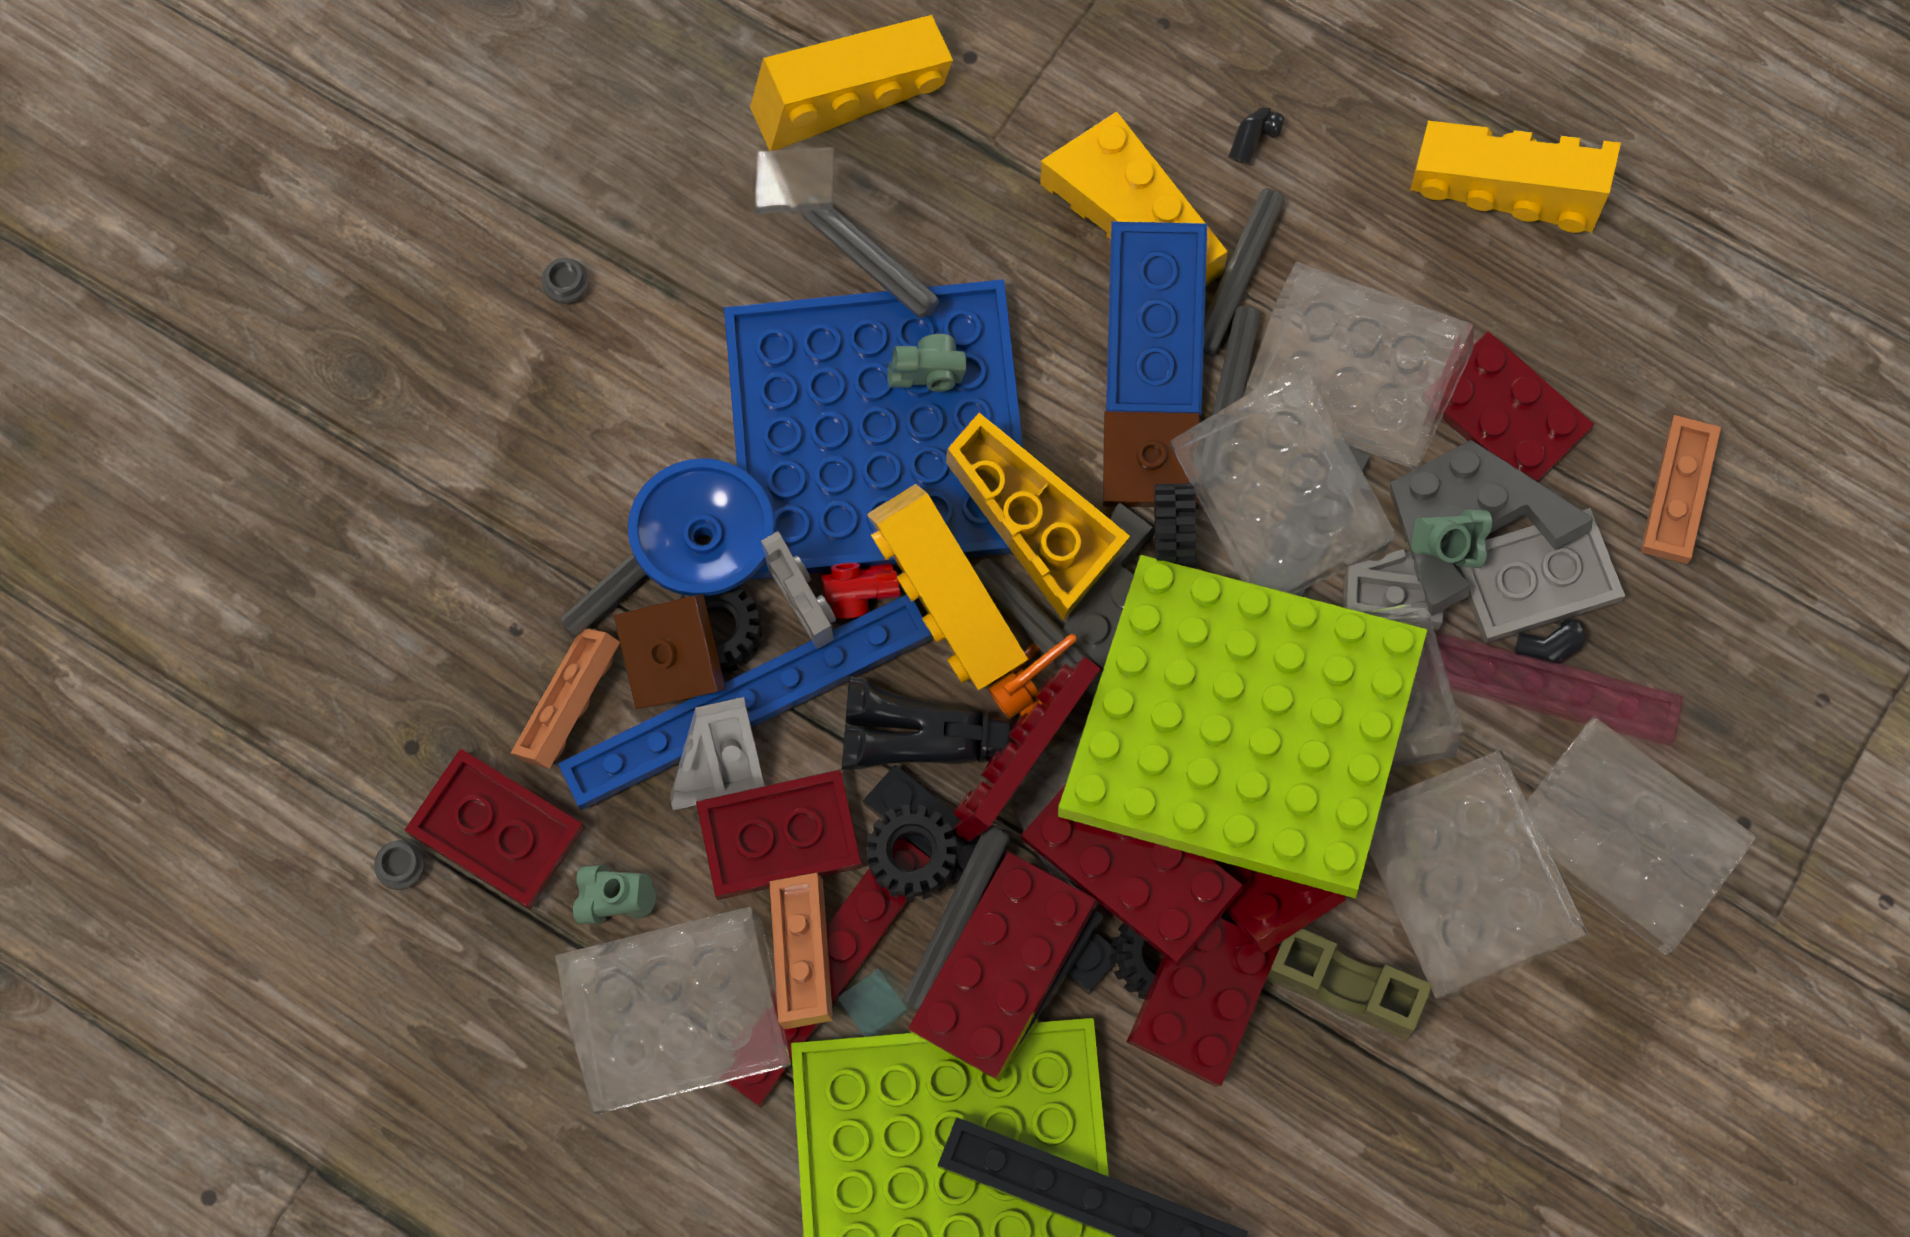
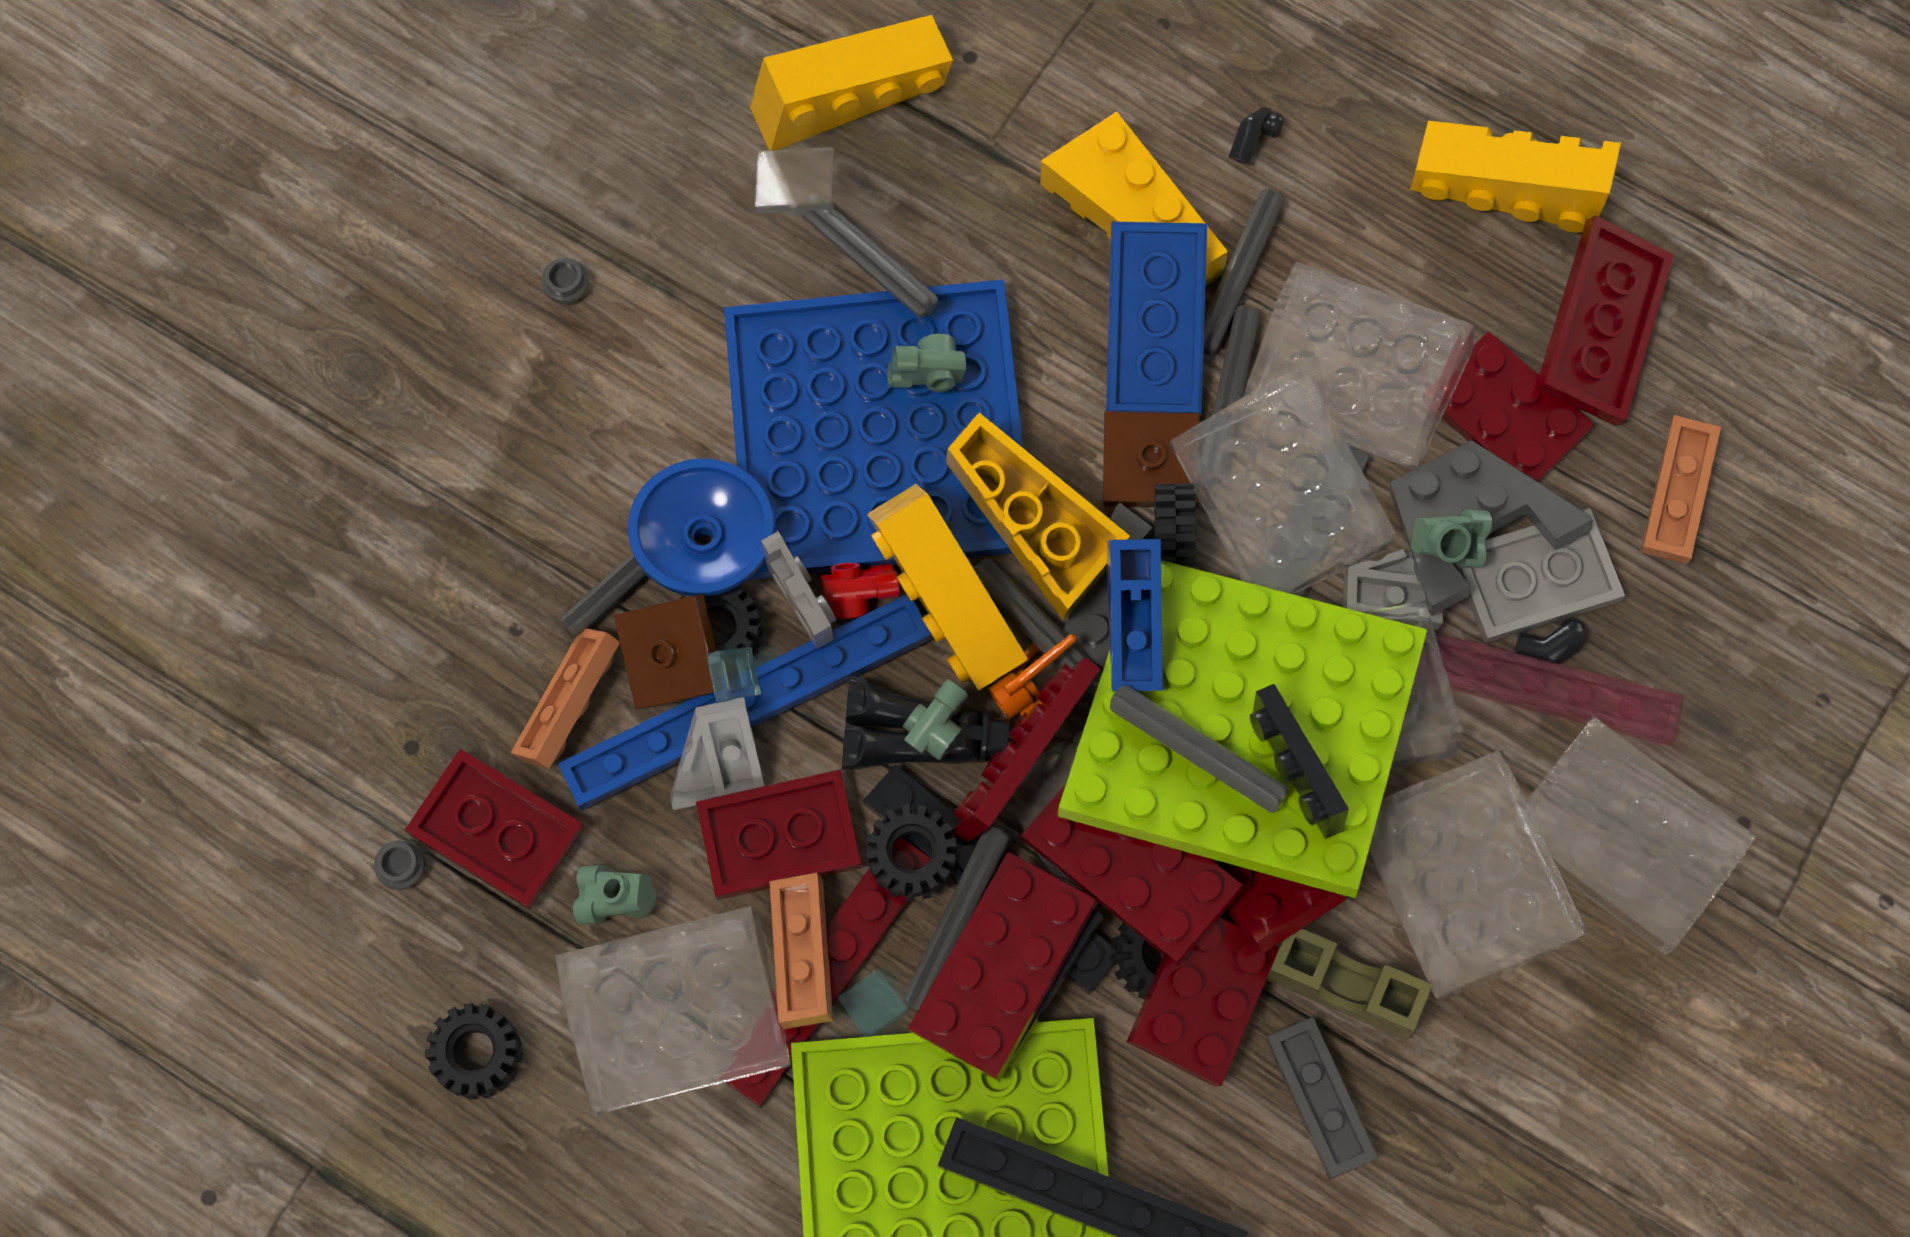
(445, 1041): none -> black tyre
(733, 674): none -> clear light blue tile
(931, 726): none -> sand green plate
(1135, 613): none -> blue slope
(1199, 748): none -> dark grey axle
(1298, 762): none -> black plate
(1321, 1098): none -> dark grey plate
(1605, 321): none -> dark red plate

